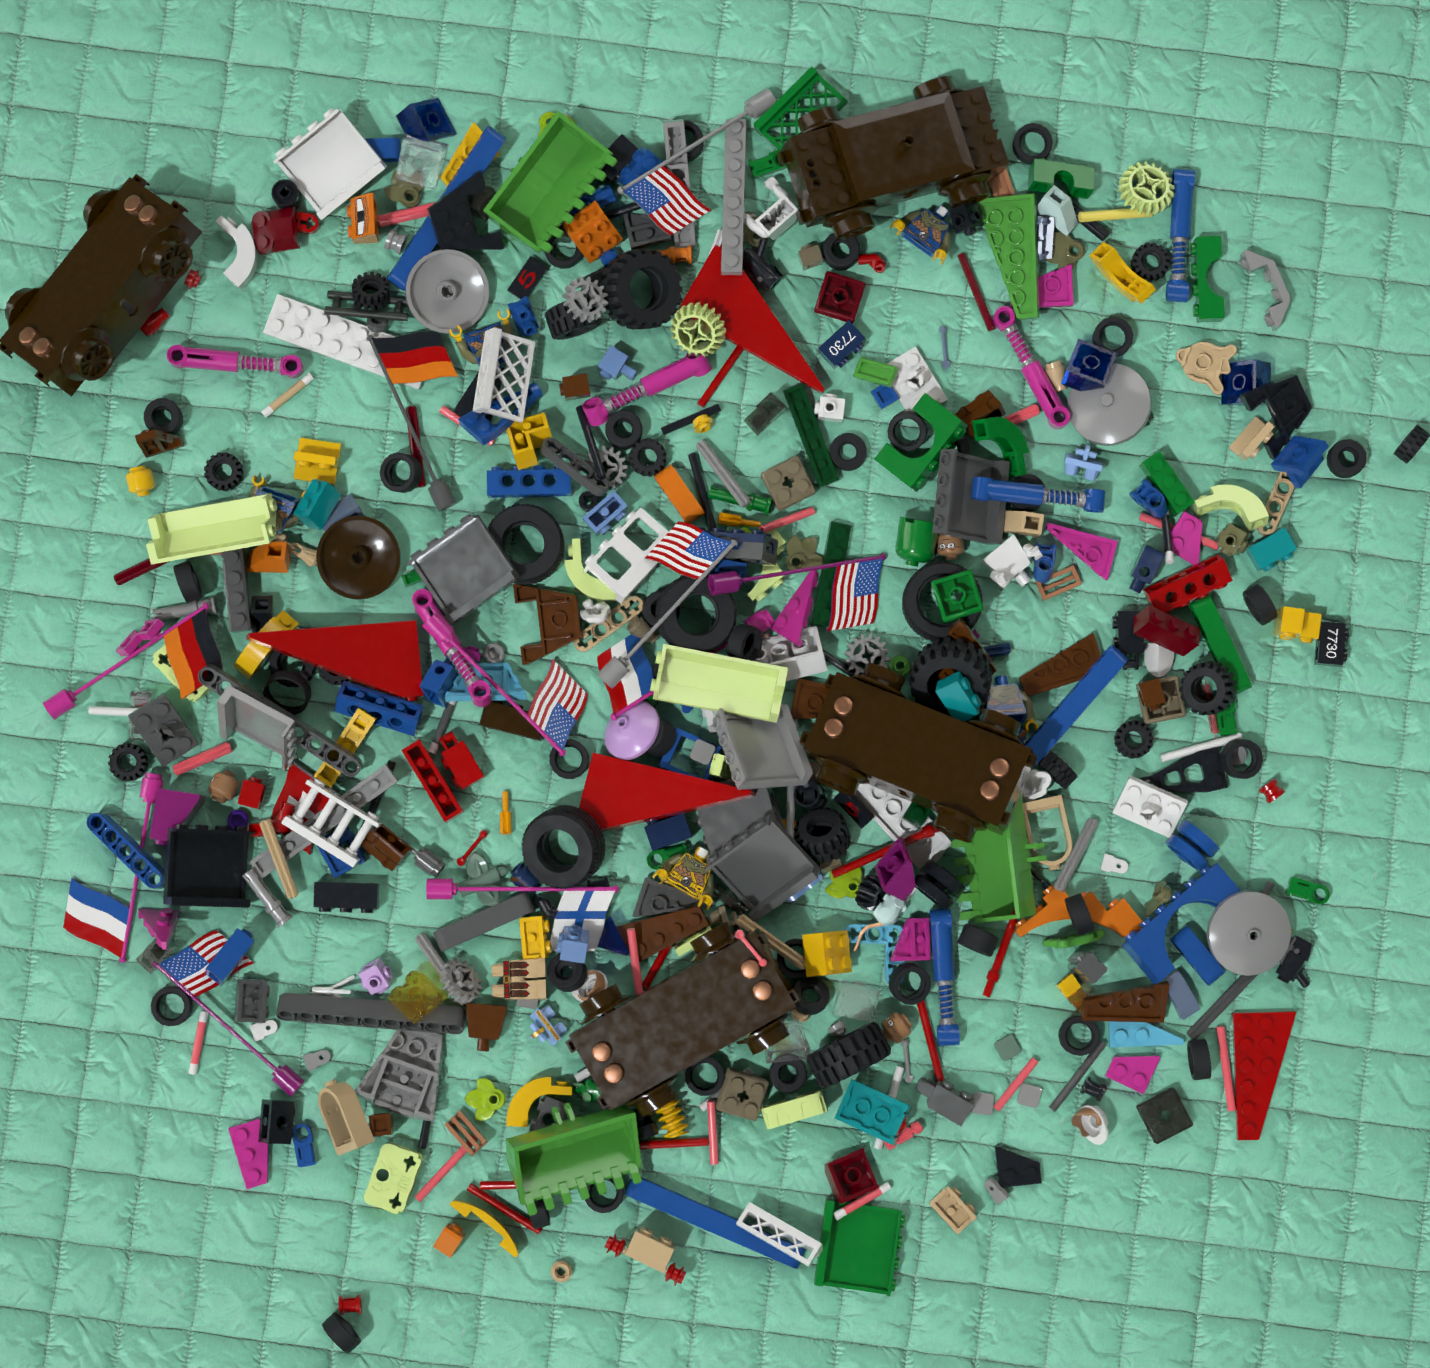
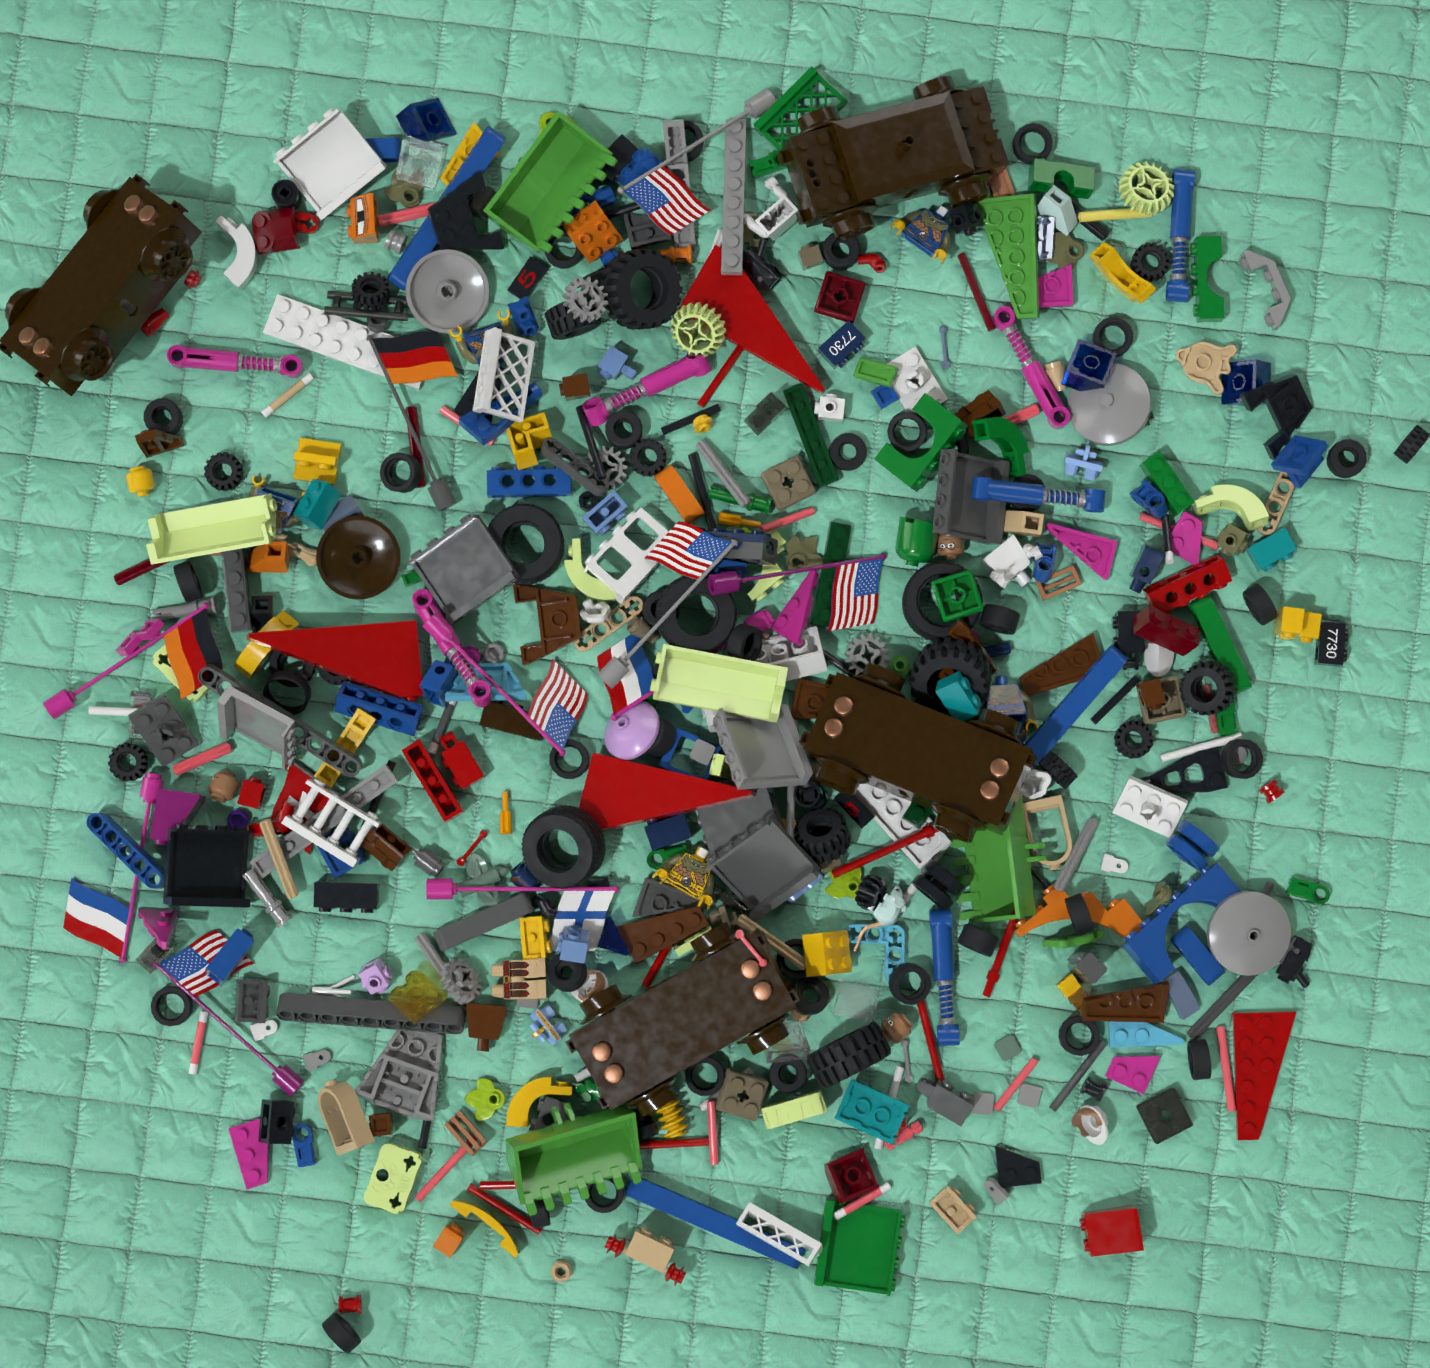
(635, 960): coral bar -> none
(838, 1029): light grey hinge -> none
(896, 871): magenta slope -> none
(913, 941): dark pink wing -> none
(999, 619): none -> black tyre
(1111, 1231): none -> red slope
(1115, 699): none -> black bar
(1250, 438): tan bracket -> none

